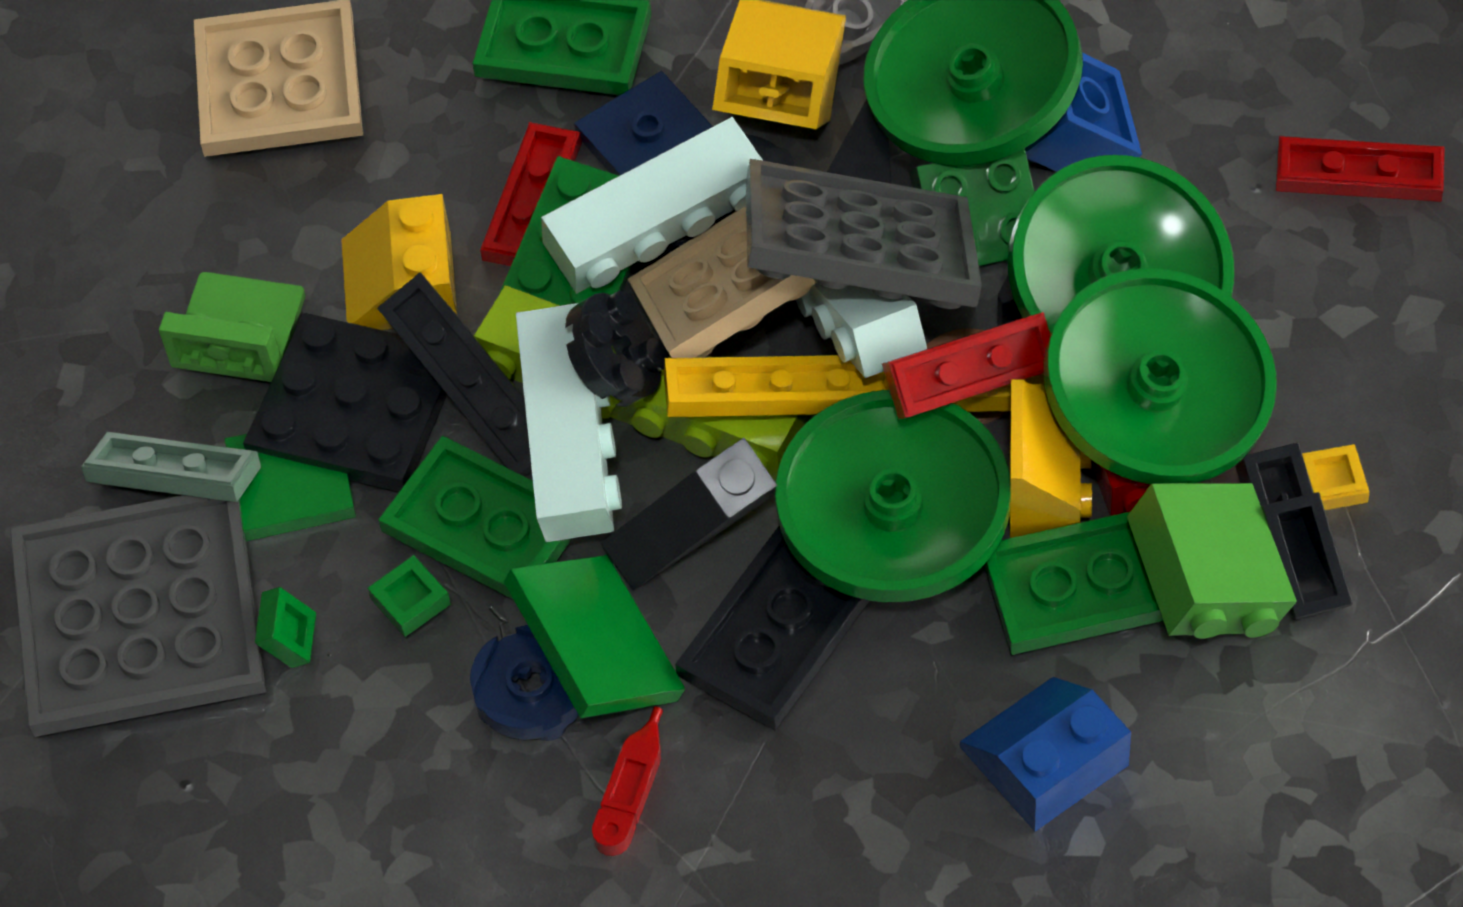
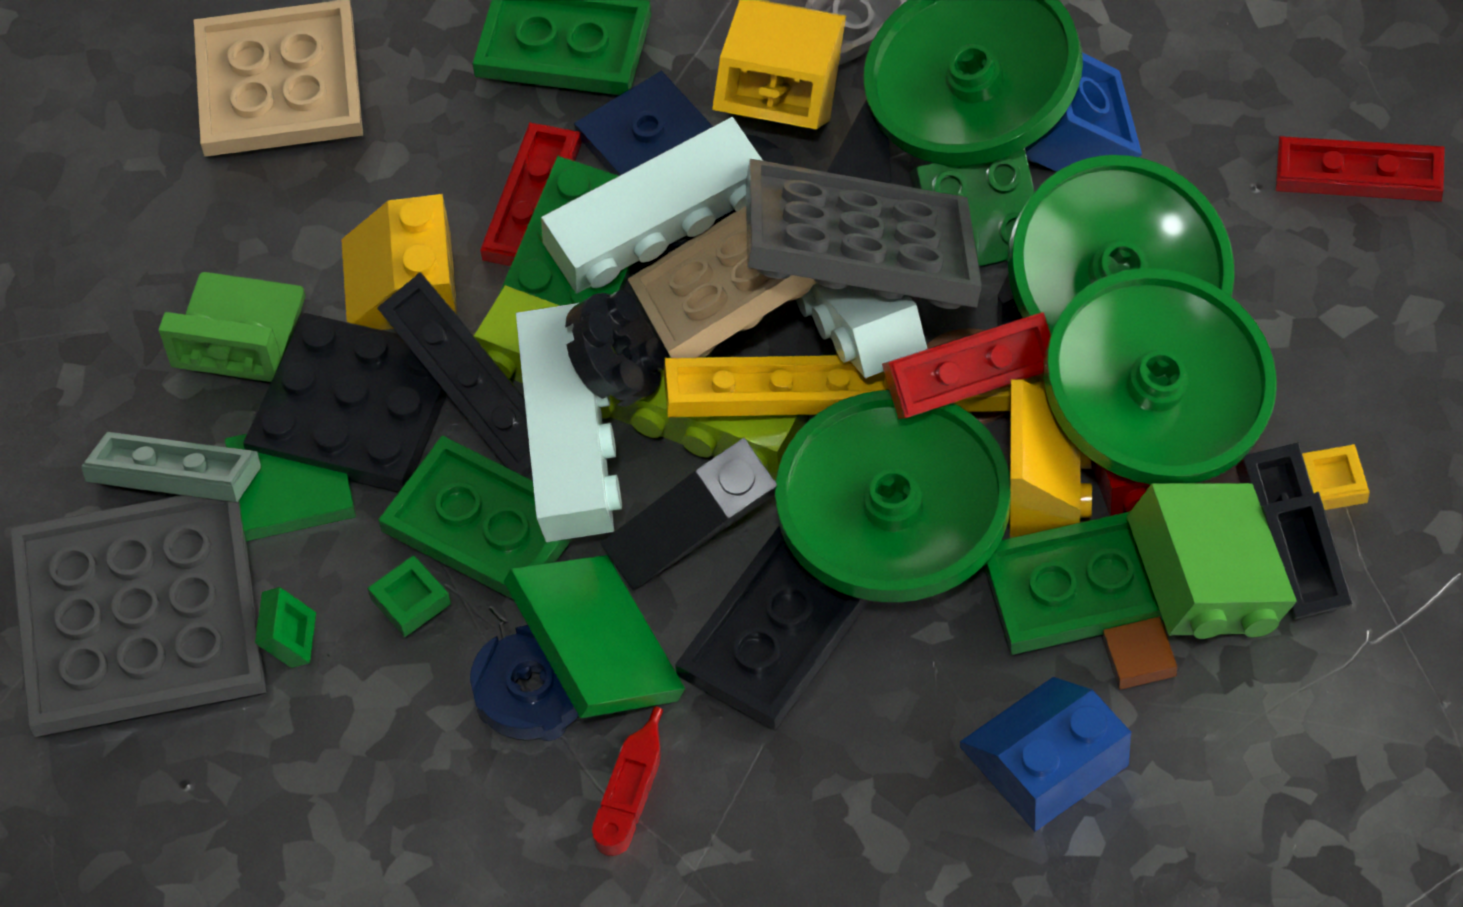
(1139, 653): none -> dark orange tile

